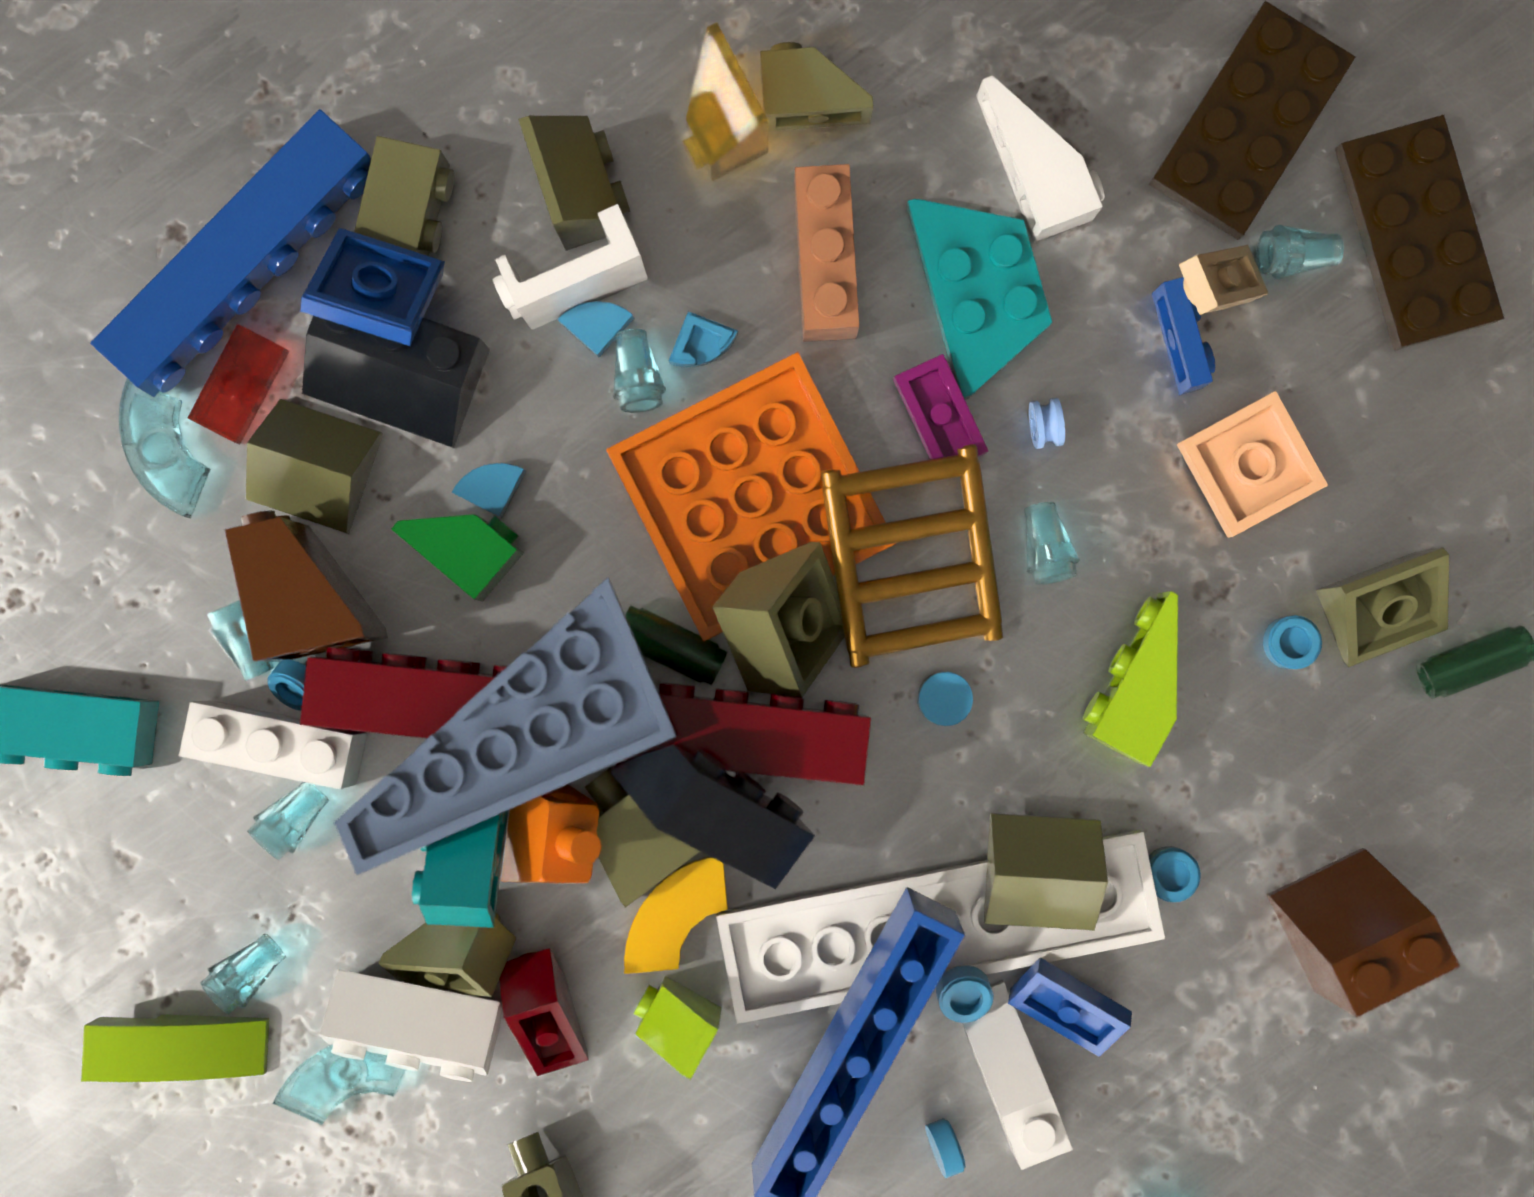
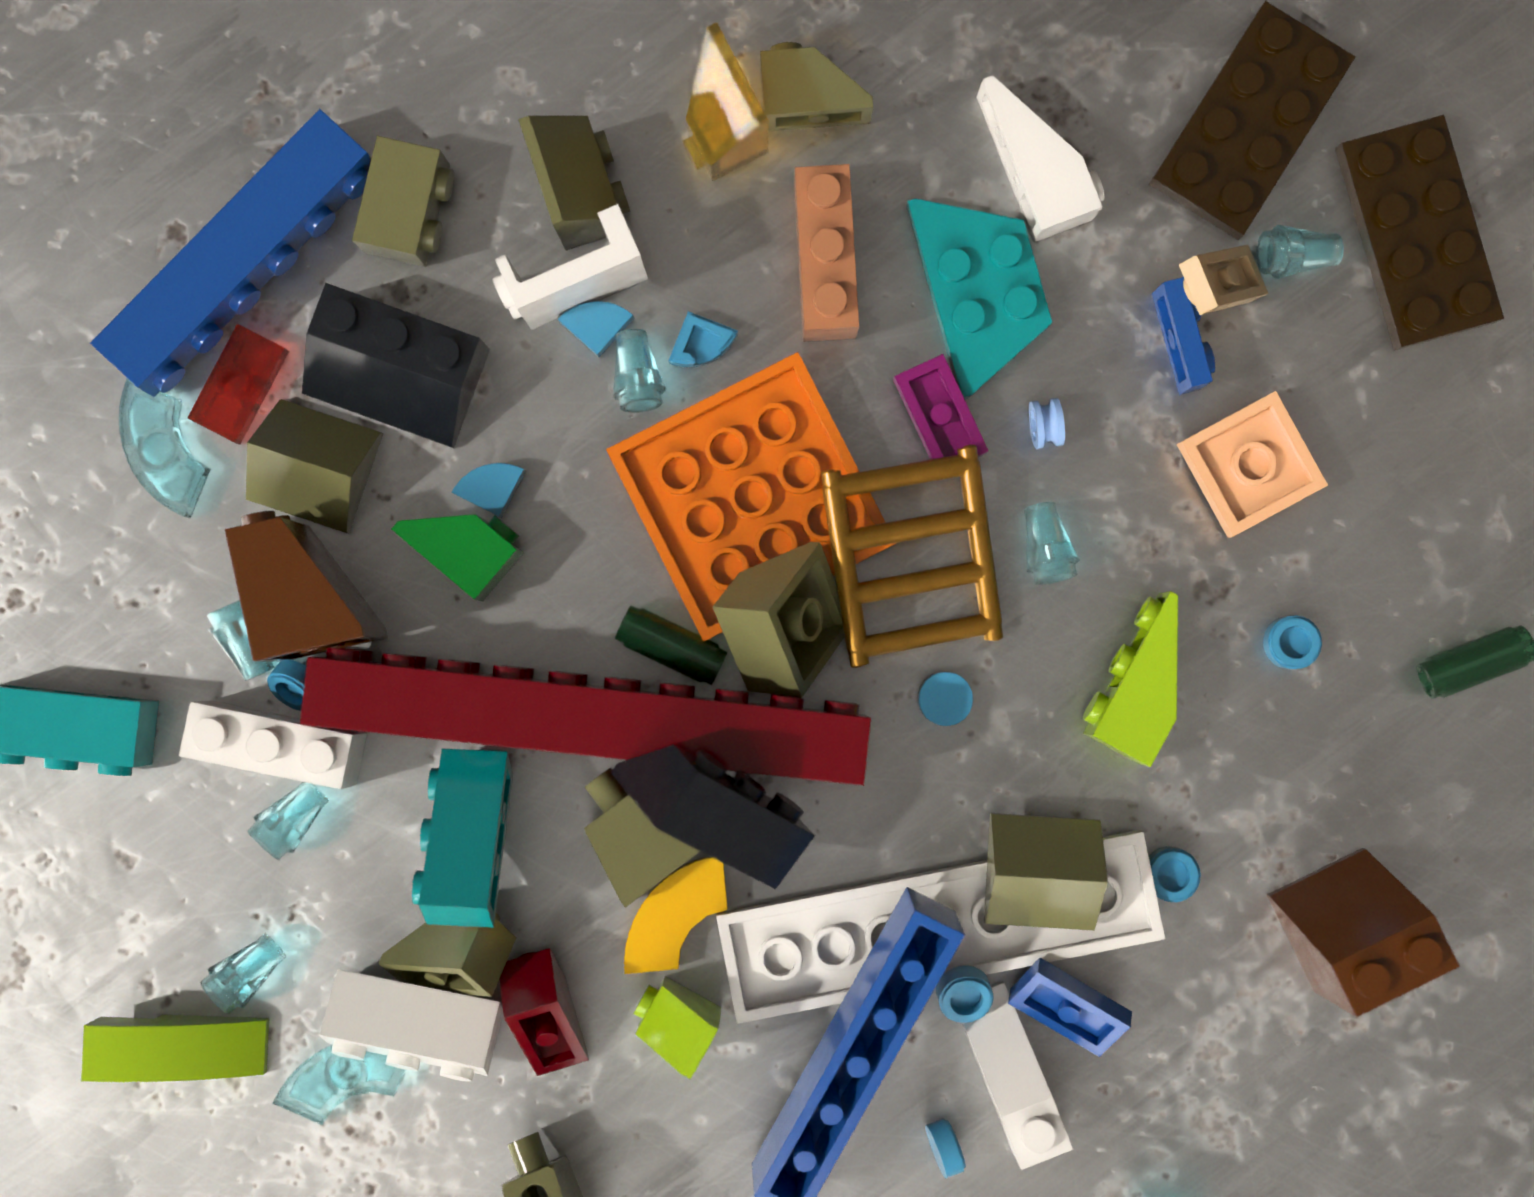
(373, 286): blue plate -> none
(540, 724): sand blue wing -> none
(552, 839): orange torso -> none
(1388, 605): olive slope -> none

